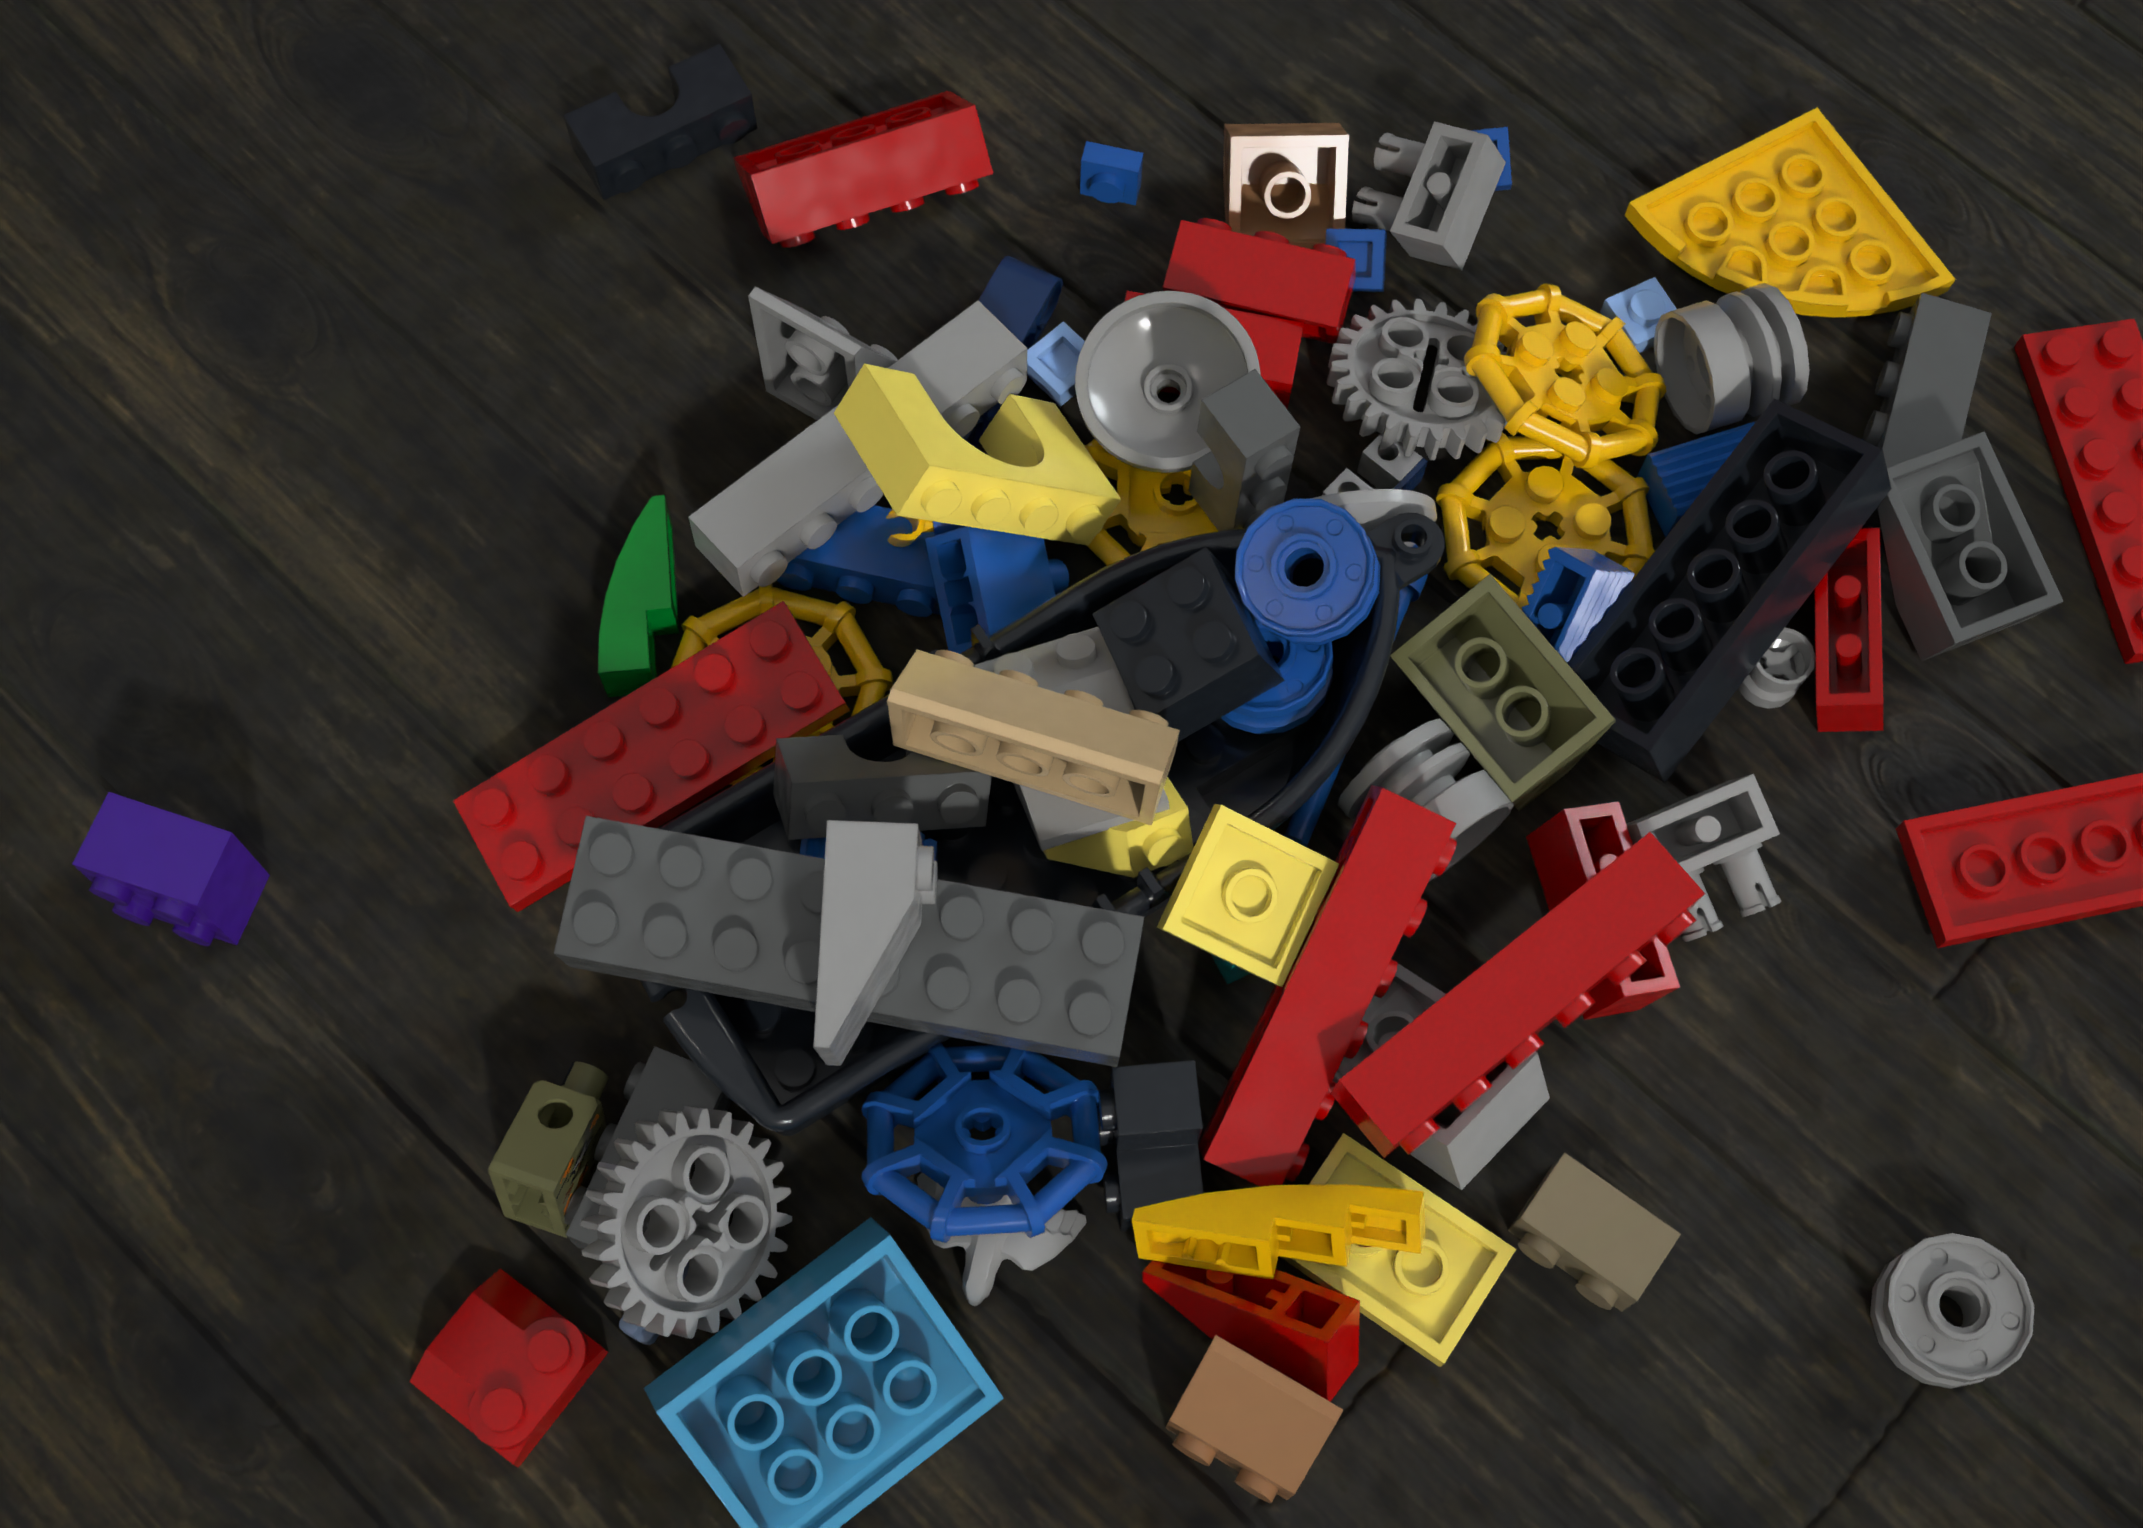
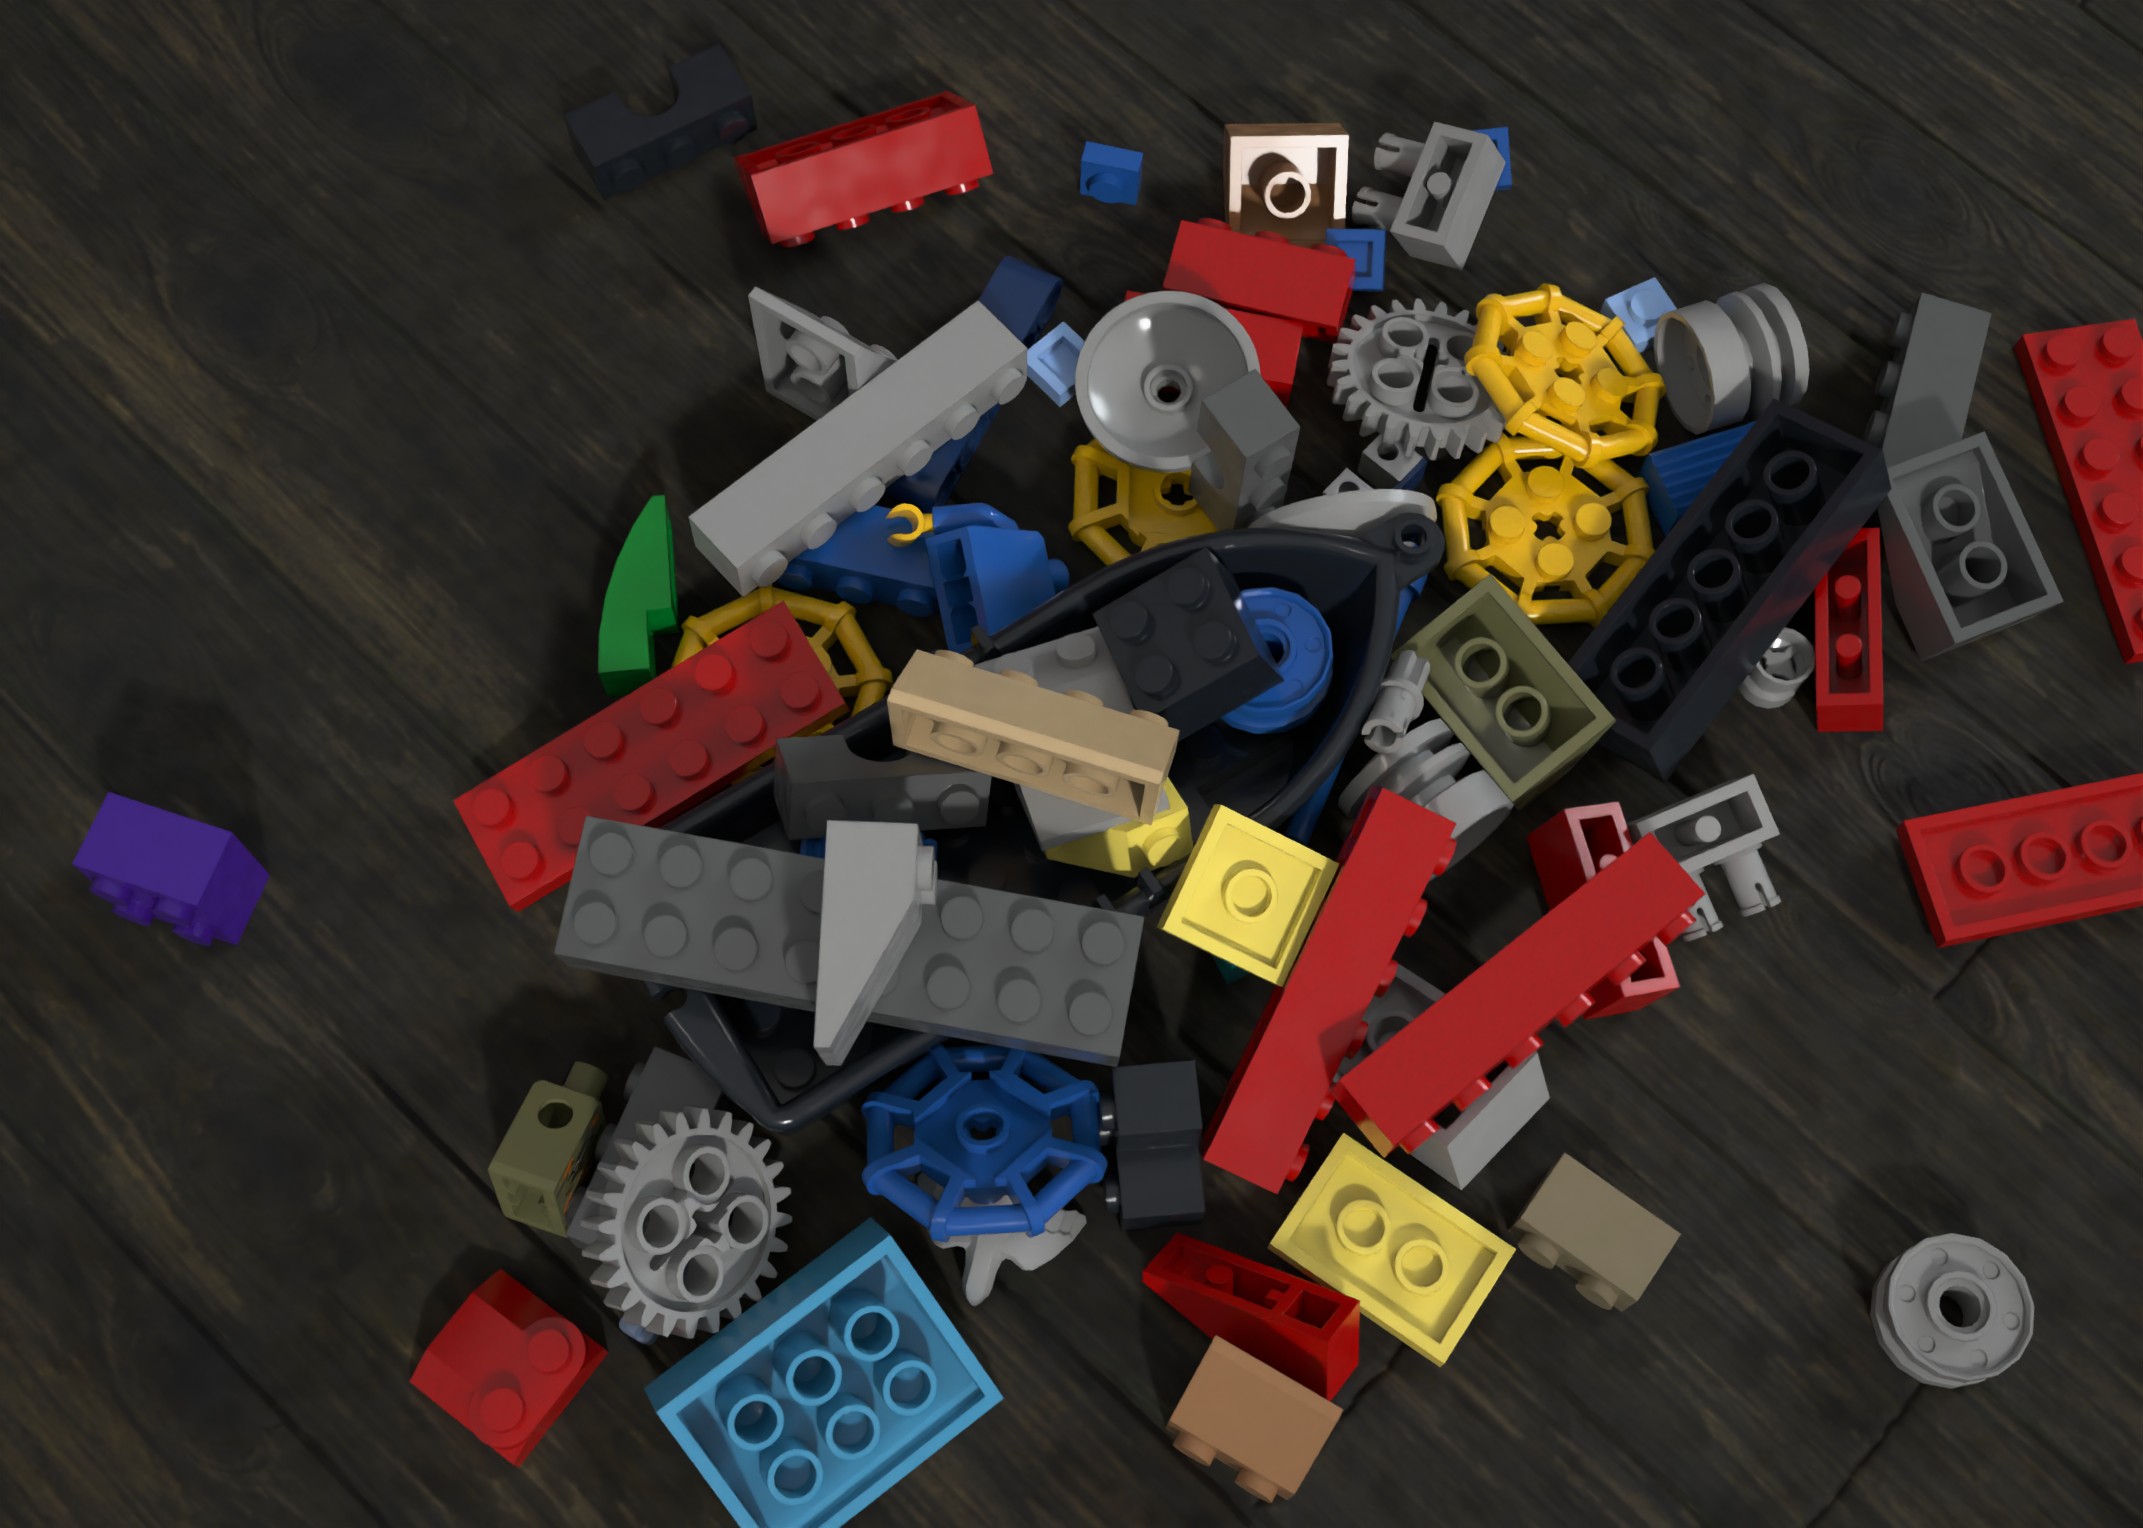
(1028, 485): light yellow arch -> none
(1254, 1226): yellow slope -> none
(1284, 539): blue wheel -> none
(1396, 703): none -> light grey axle
(1574, 596): blue brick -> none
(1796, 217): yellow plate -> none

